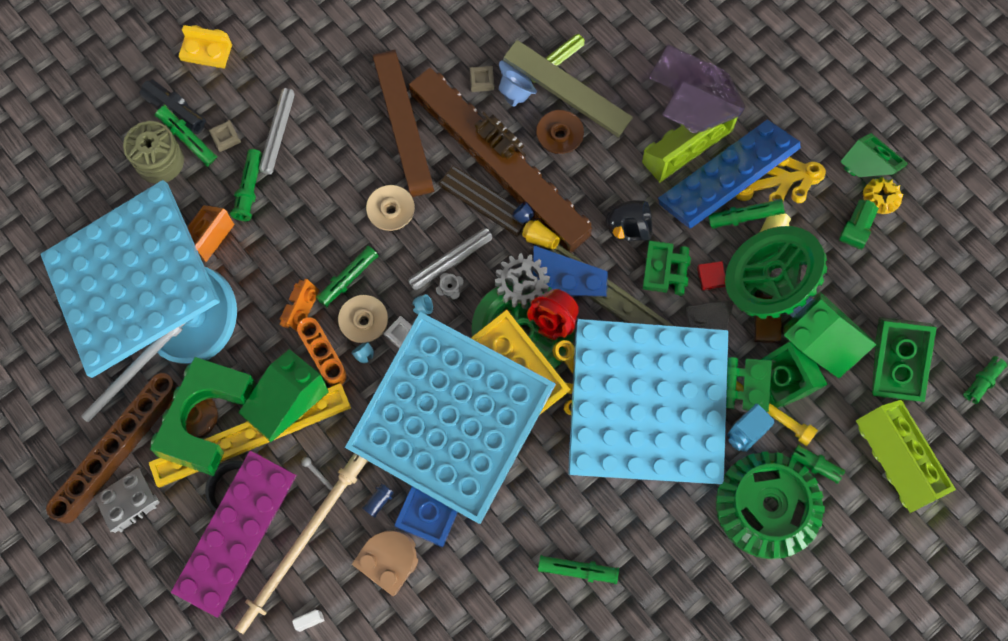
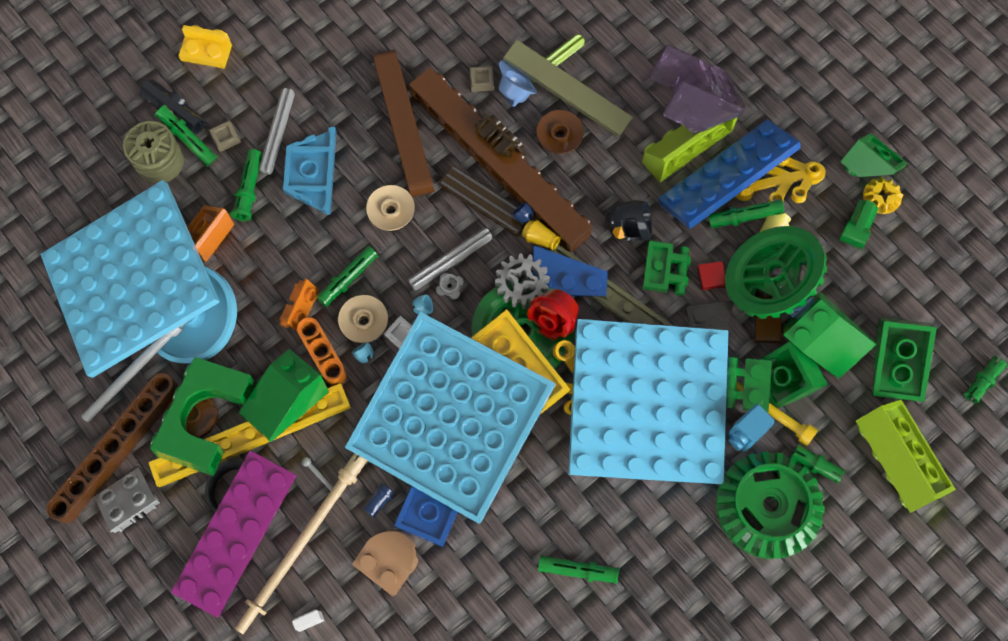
(311, 170): none -> dark azure wing

